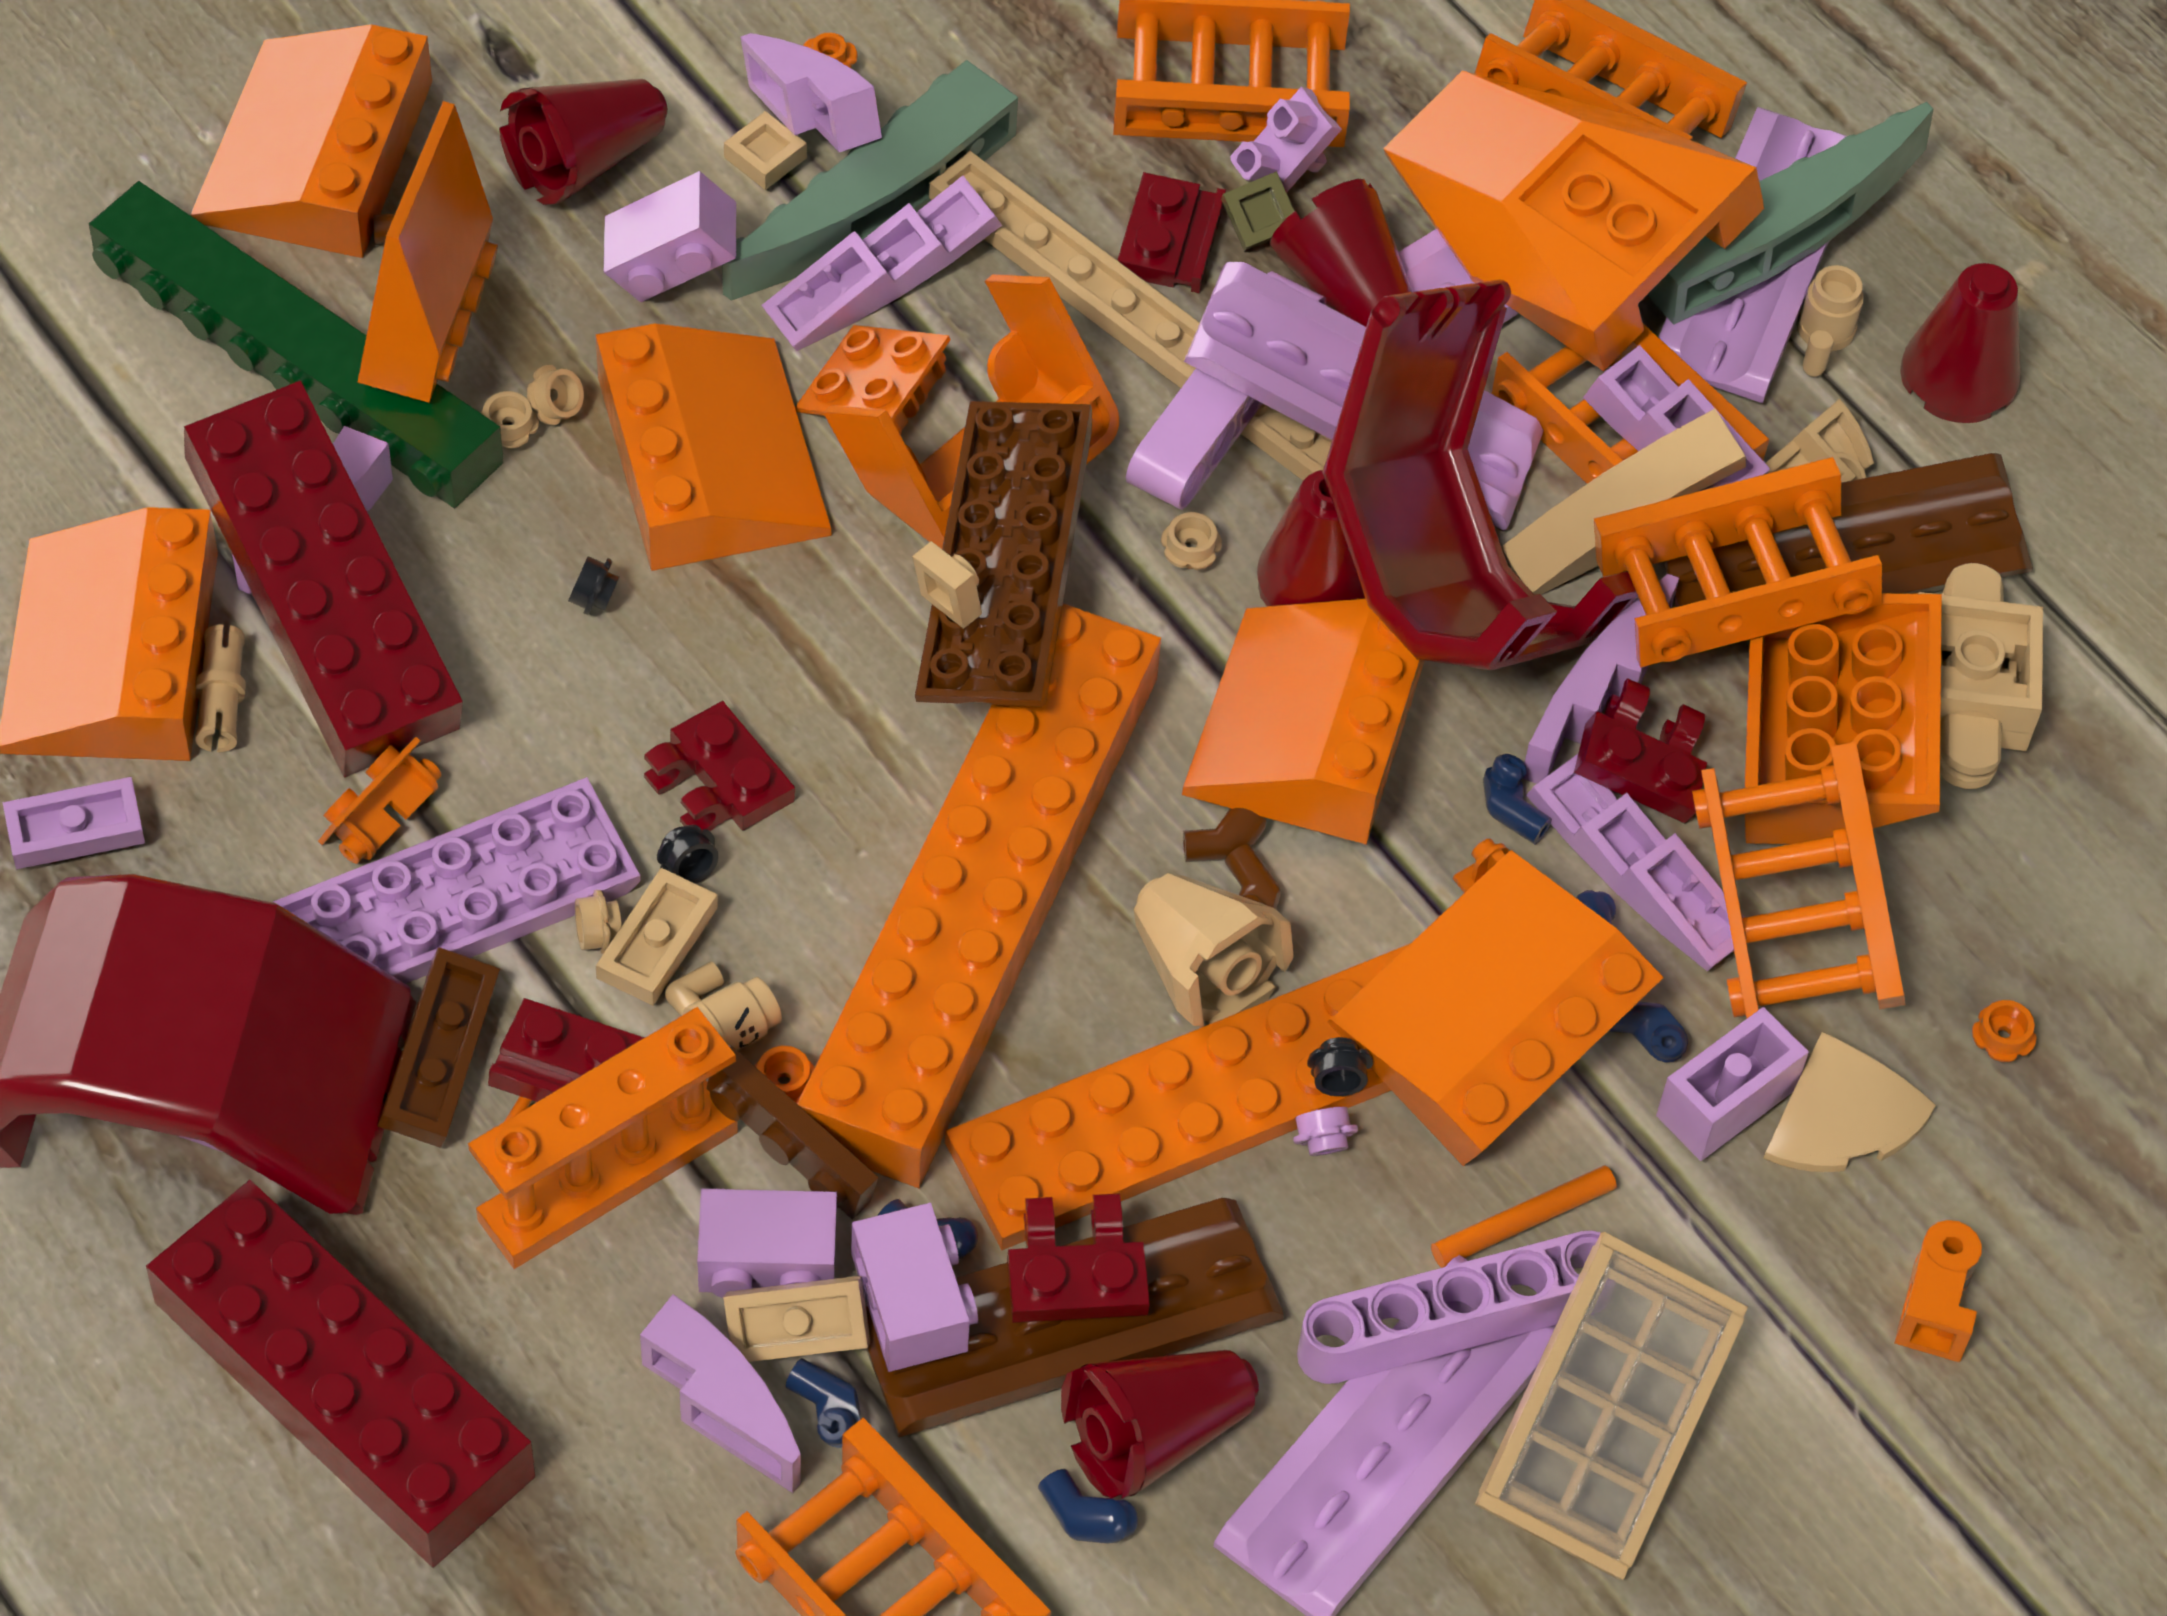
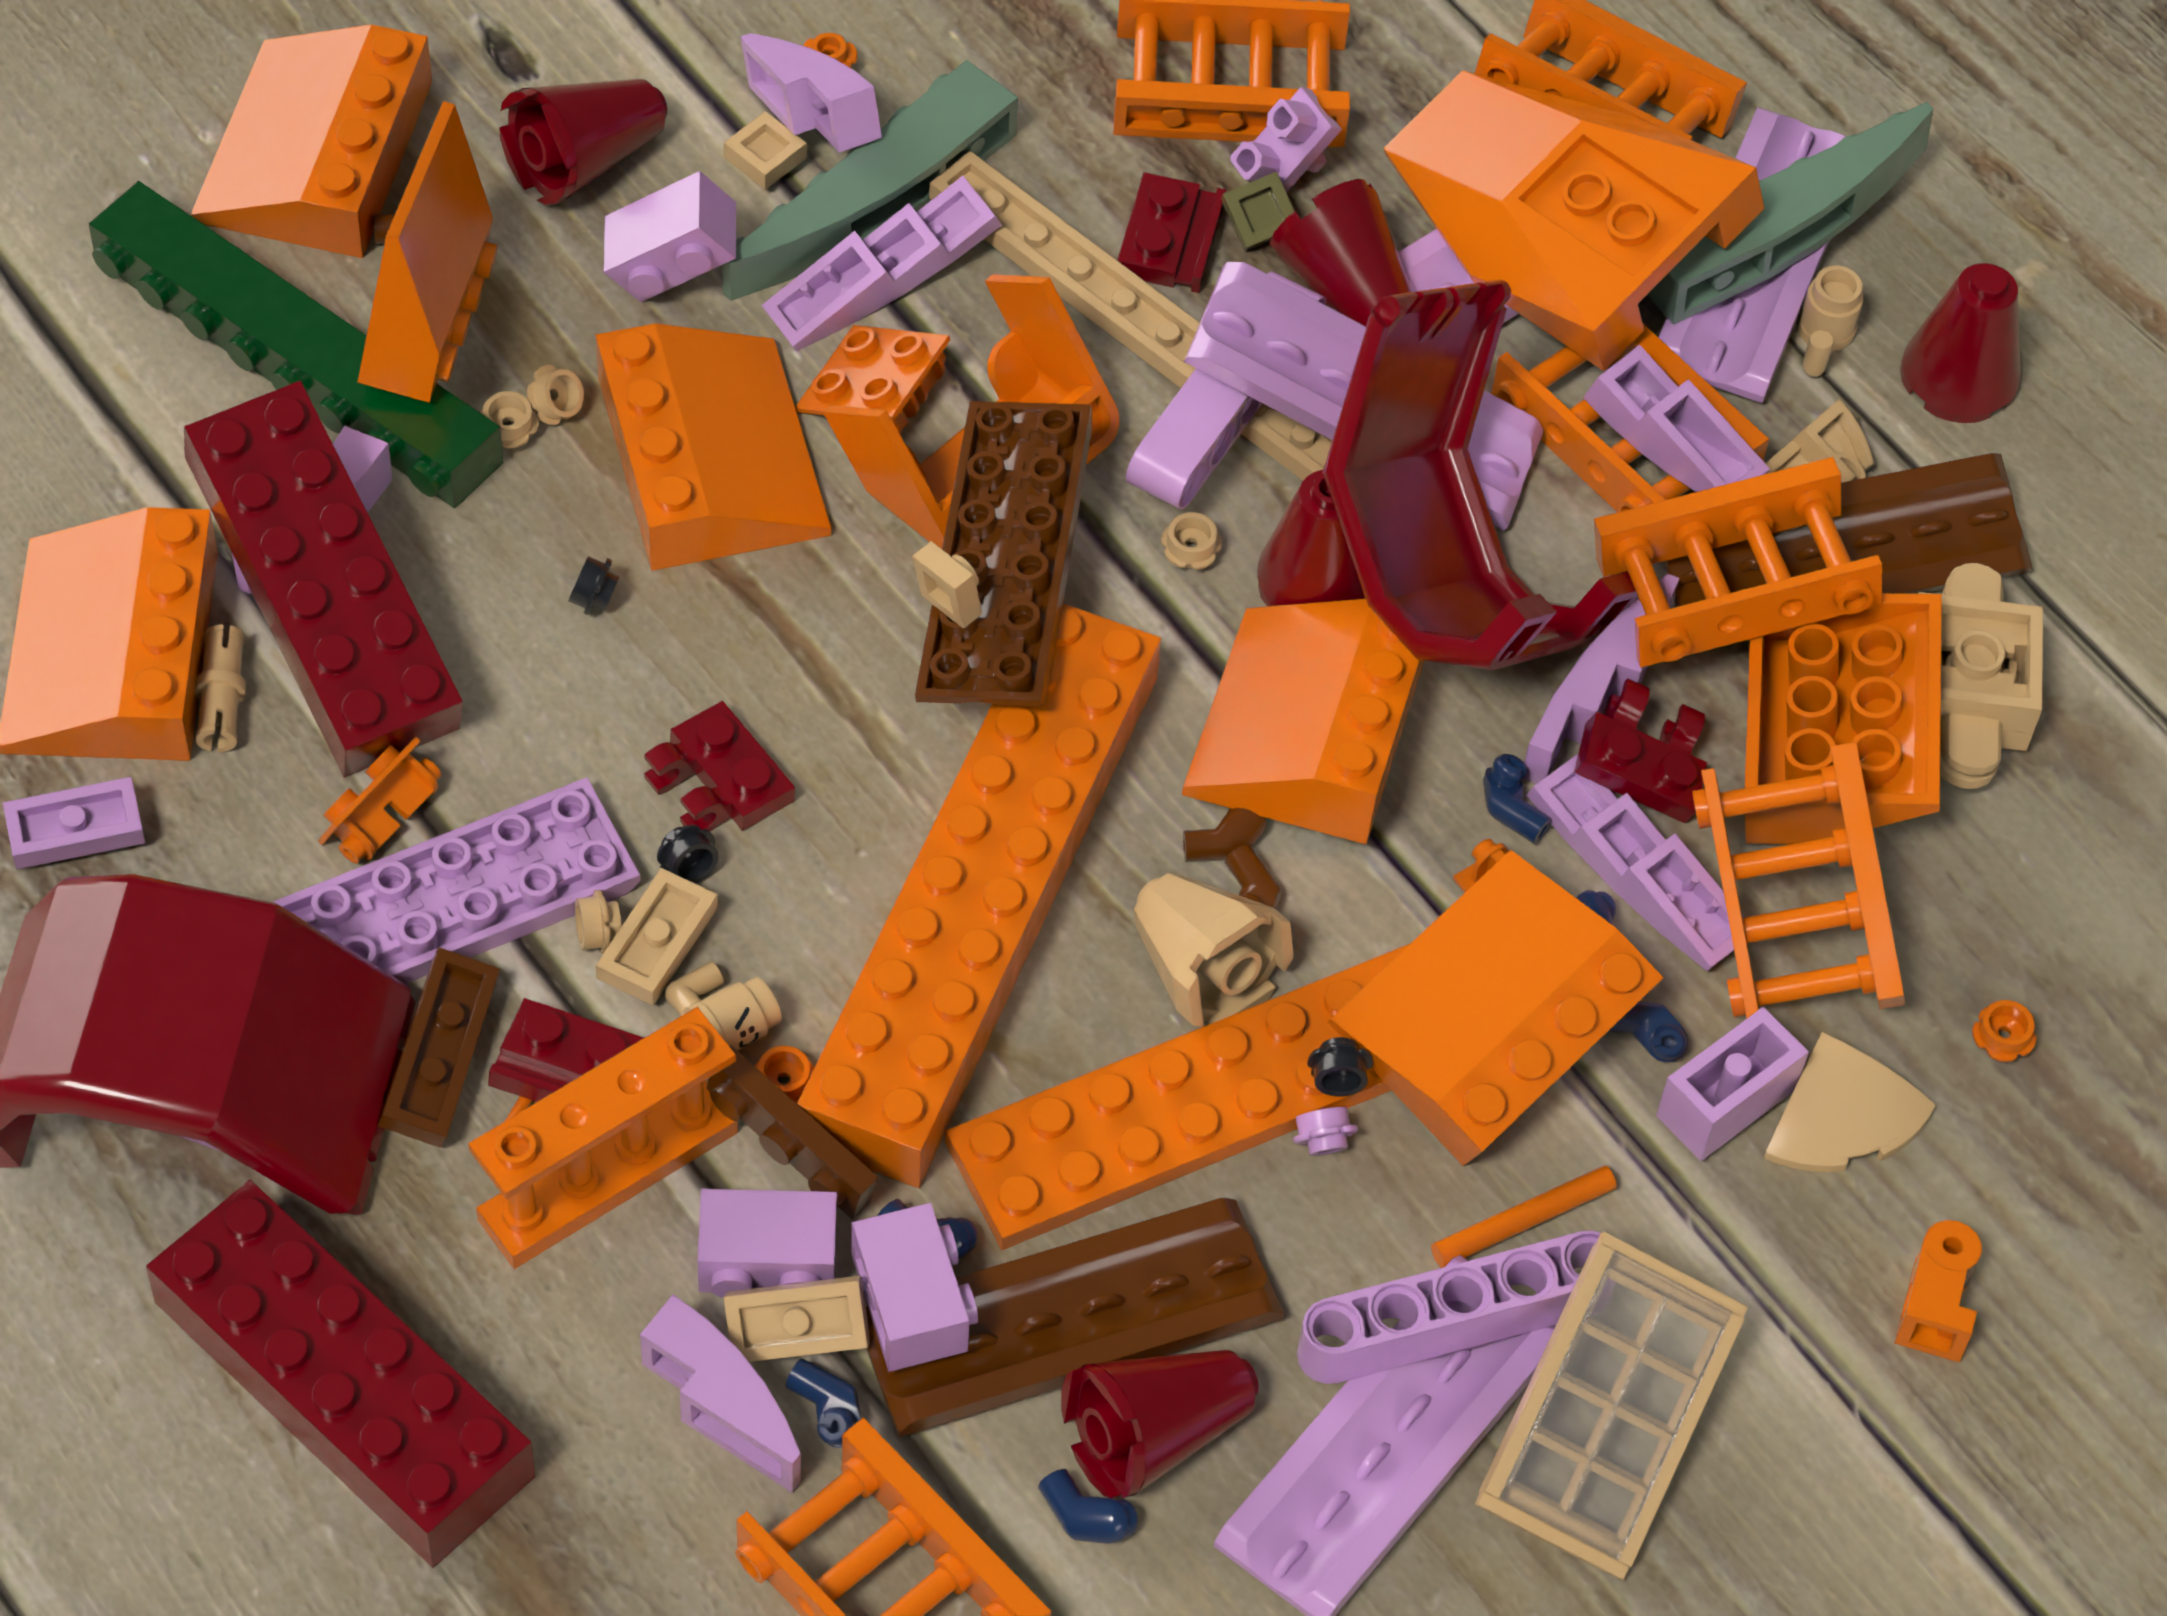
(1077, 1279): dark red plate -> none
(1678, 464): tan slope -> none

